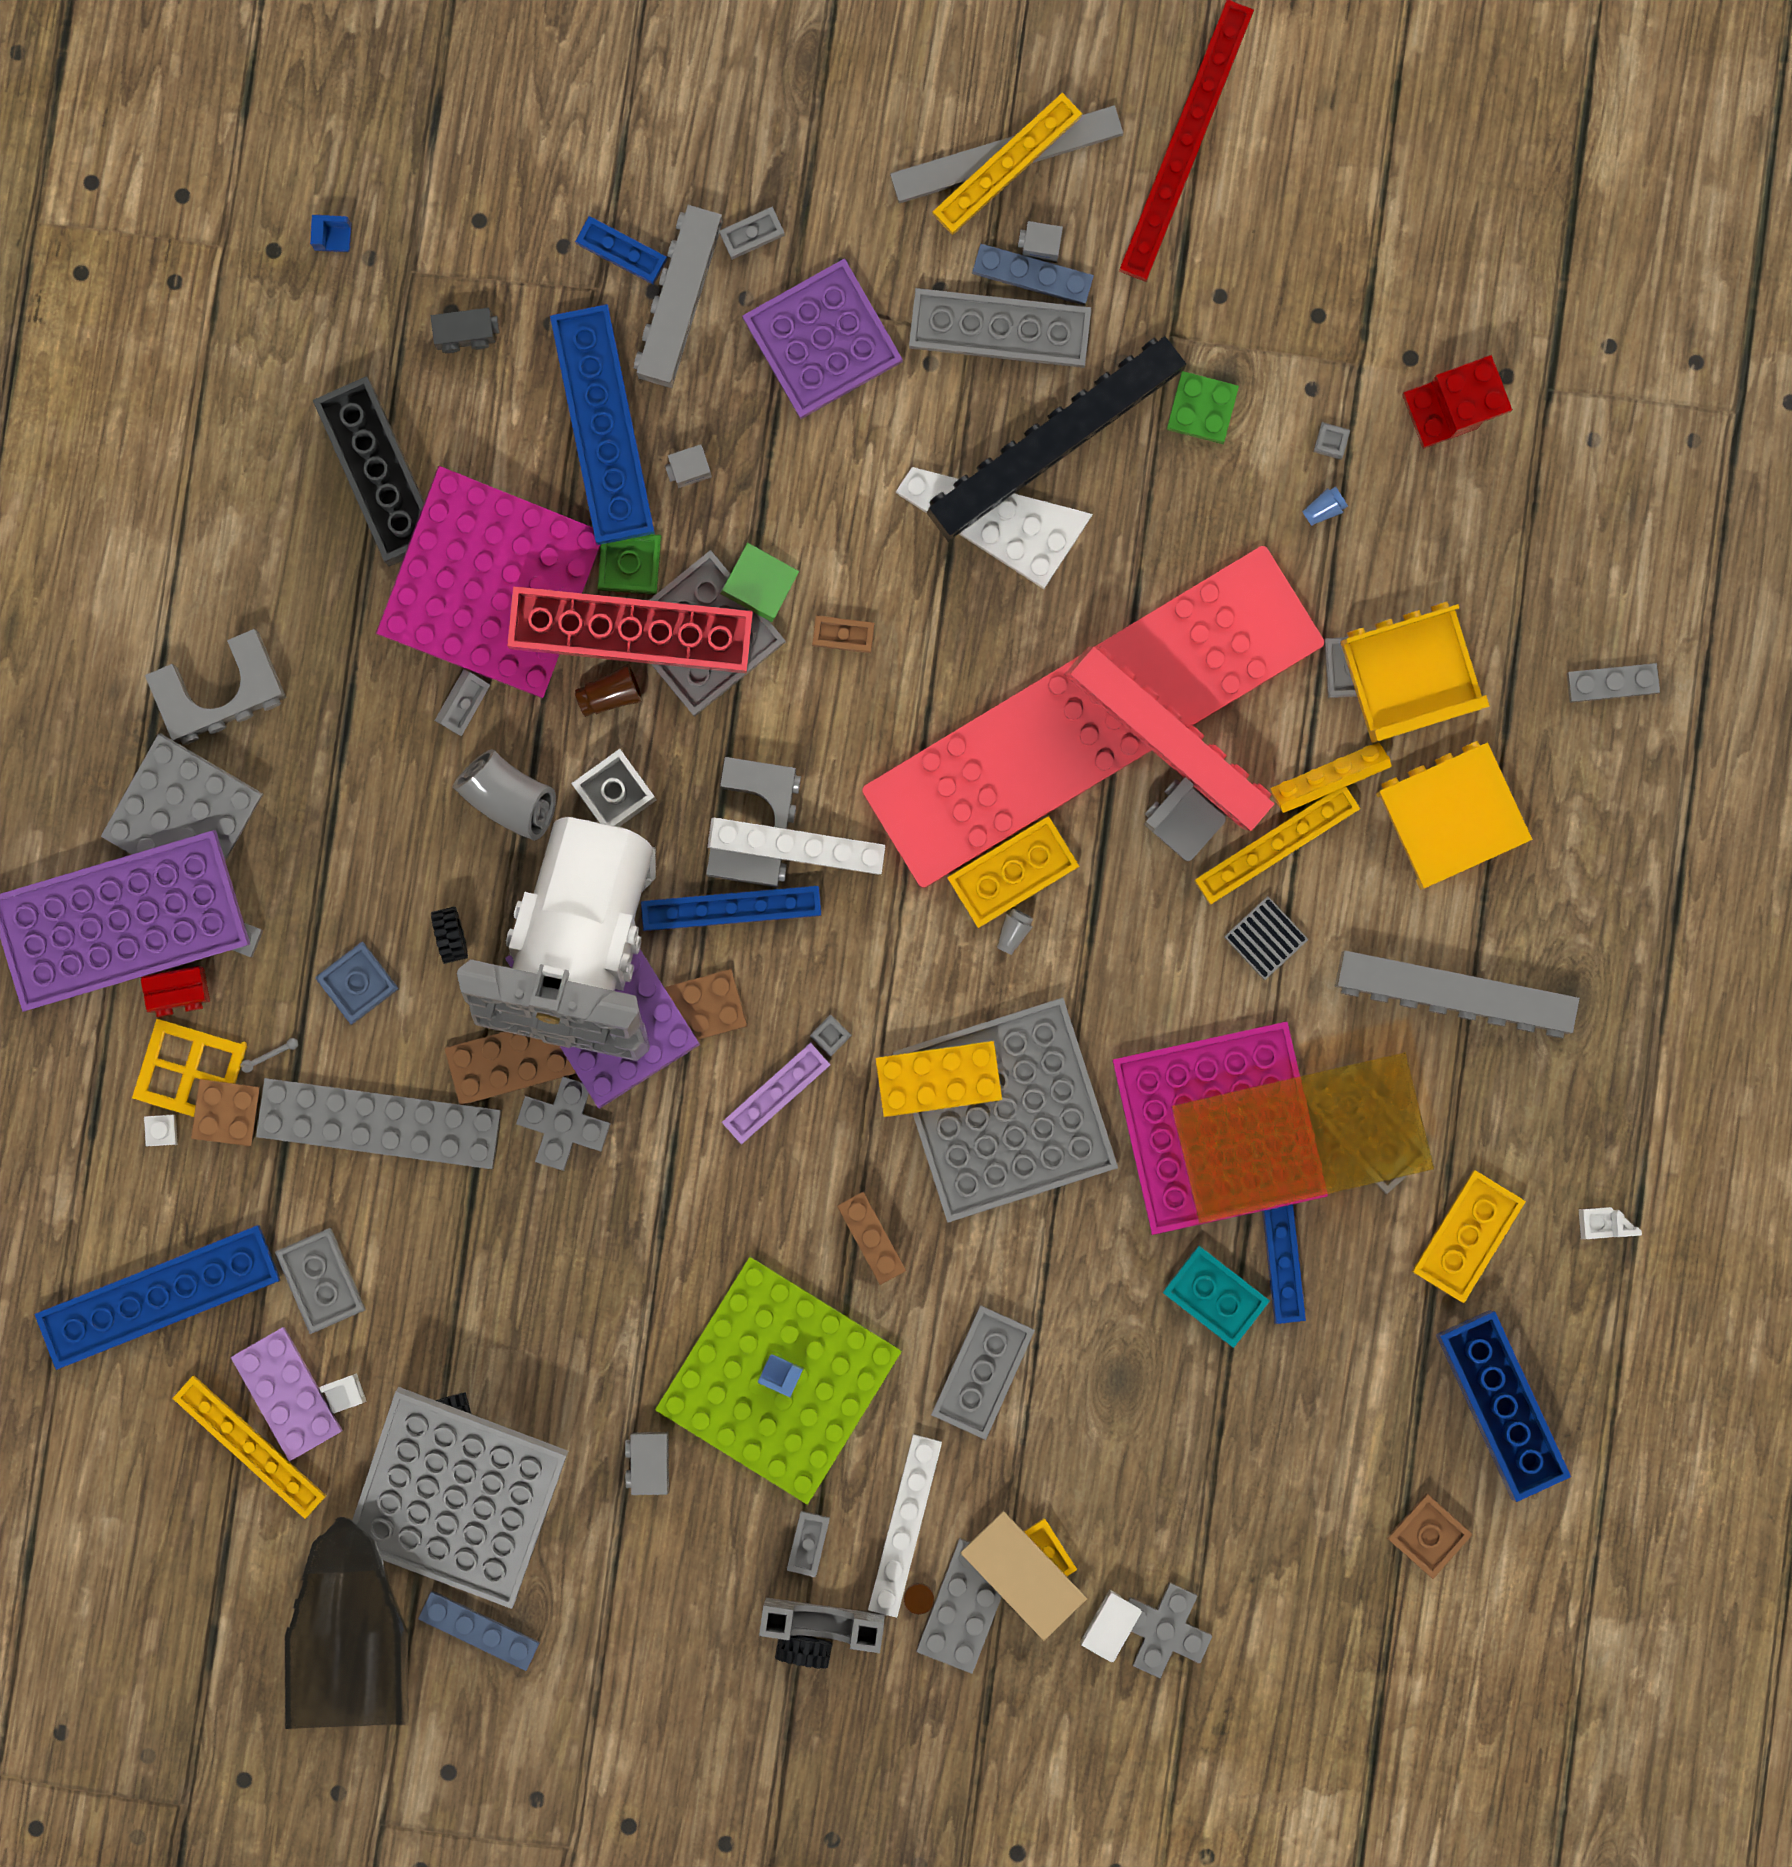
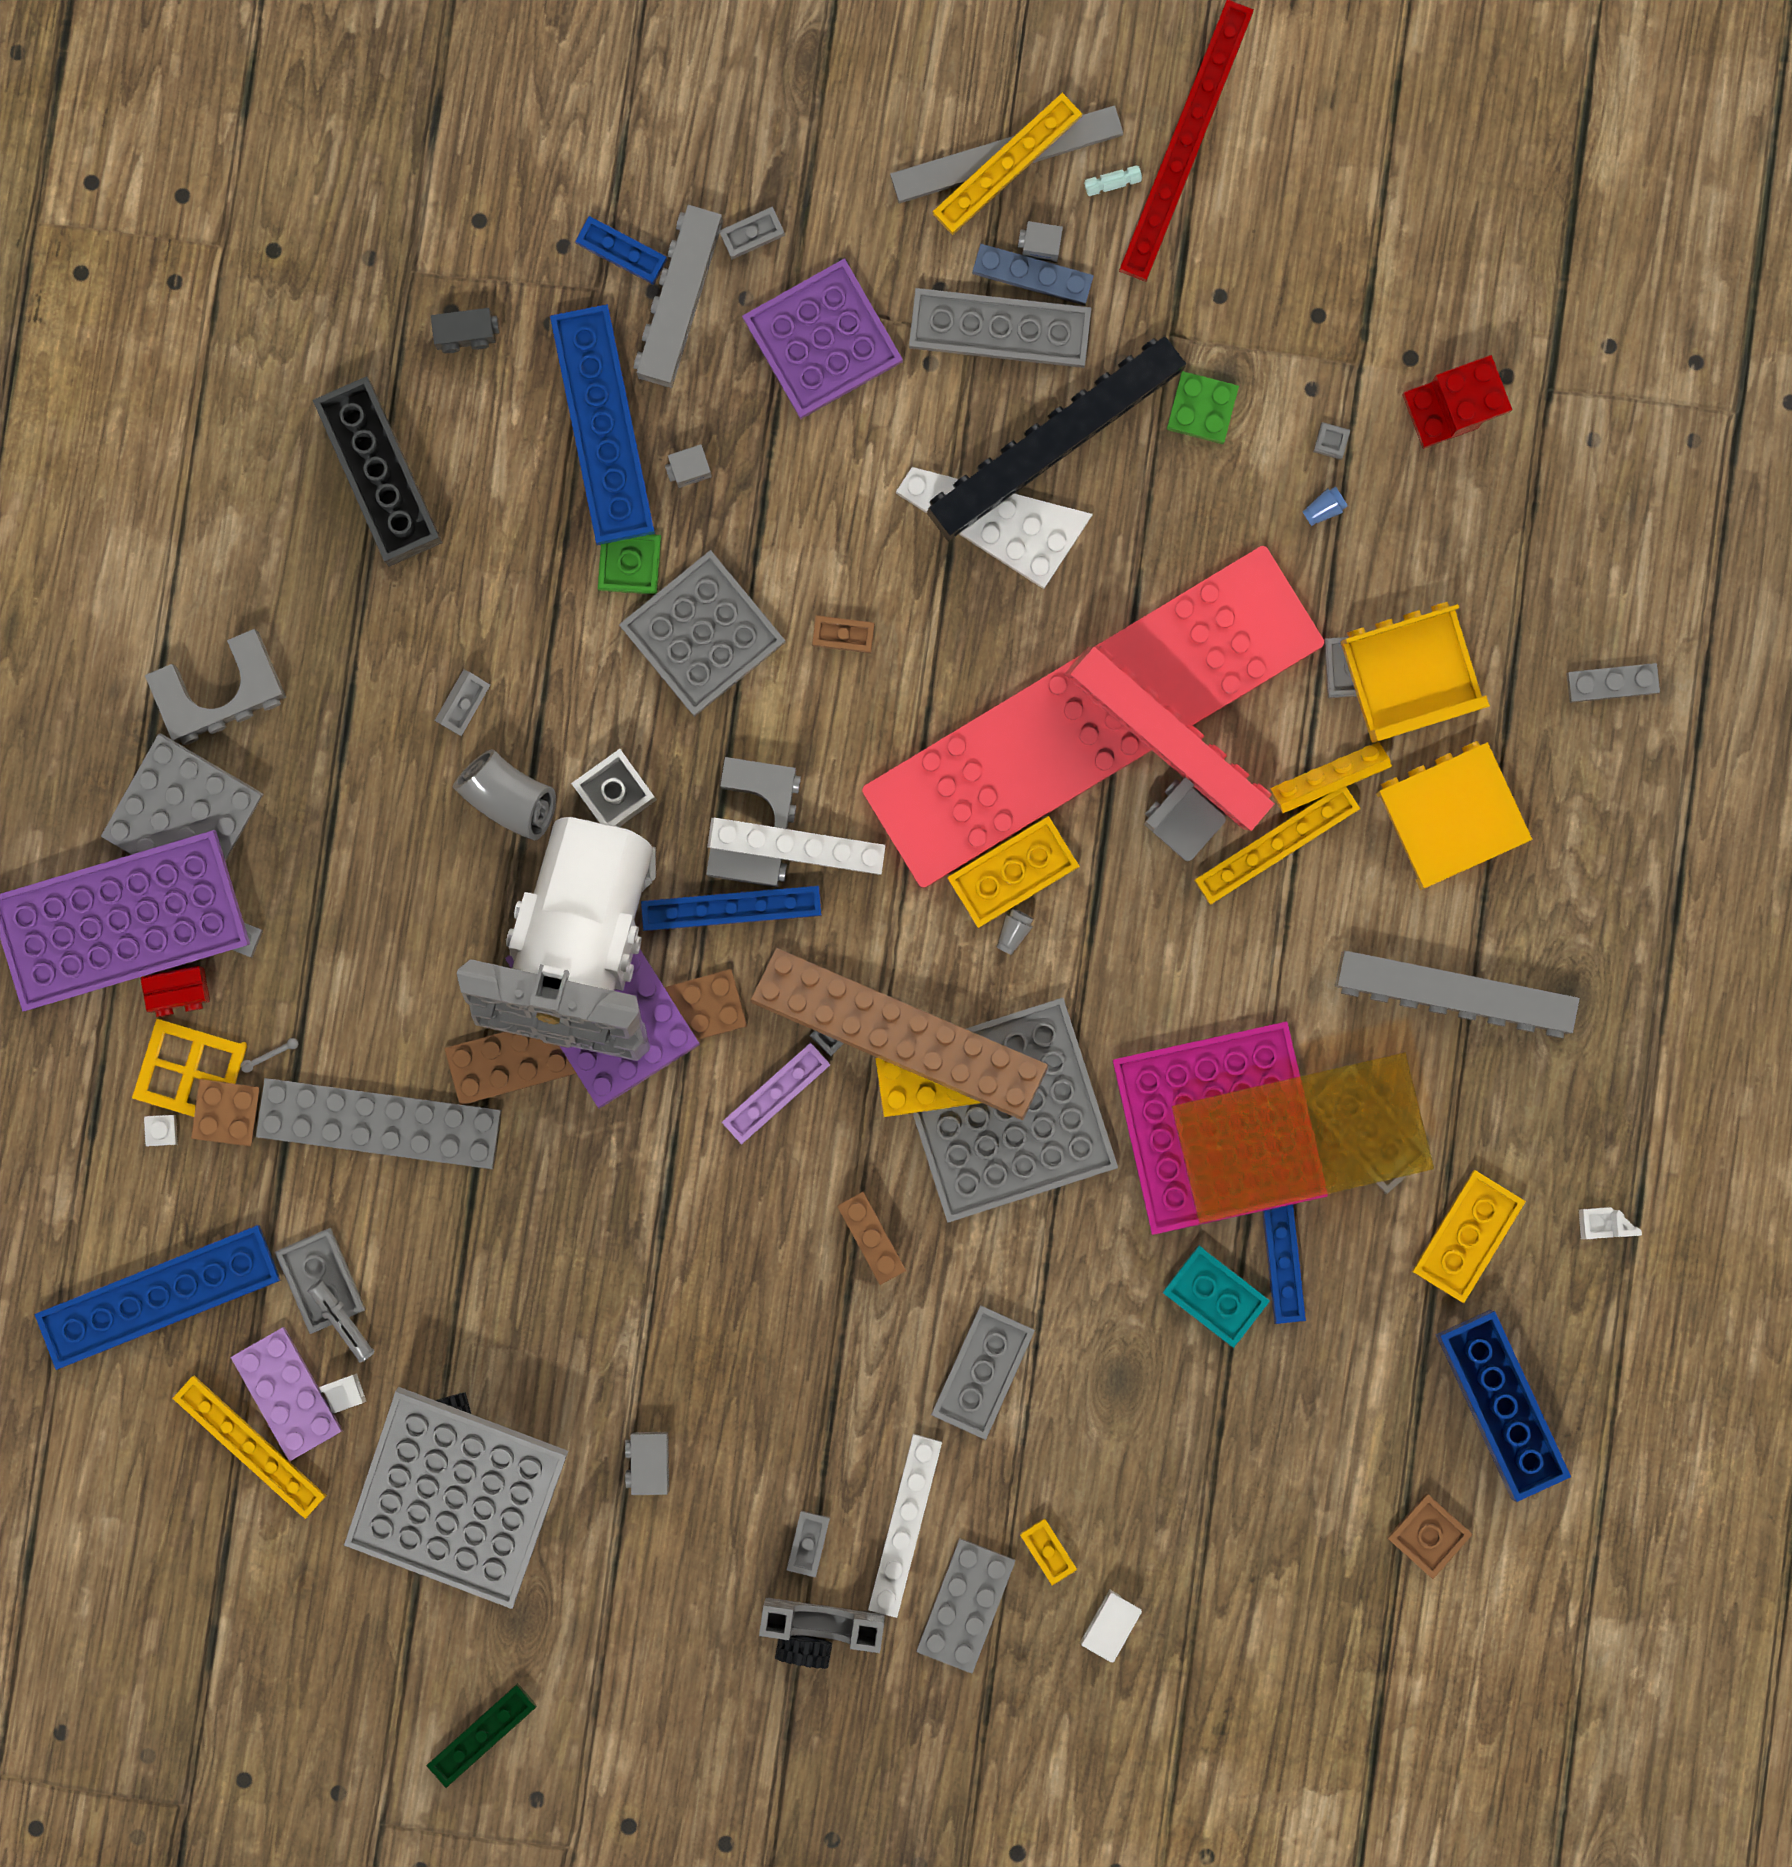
(330, 233): blue panel -> none
(333, 1310): none -> light grey pin
(346, 1638): clear smoke windscreen -> none
(357, 983): sand blue tile -> none
(449, 935): black tyre -> none
(462, 571): dark pink plate -> none
(479, 1630): sand blue plate -> none
(481, 1735): none -> dark green plate
(563, 1124): light grey plate -> none
(609, 692): reddish brown plant -> none
(629, 630): coral brick -> none
(759, 582): bright green tile -> none
(773, 1434): lime plate -> none
(780, 1375): medium blue panel -> none
(899, 1034): none -> medium nougat plate
(919, 1598): reddish brown tile -> none
(1023, 1575): tan tile -> none
(1113, 180): none -> light aqua axle
(1167, 1631): light grey plate -> none
(1266, 938): tile -> none

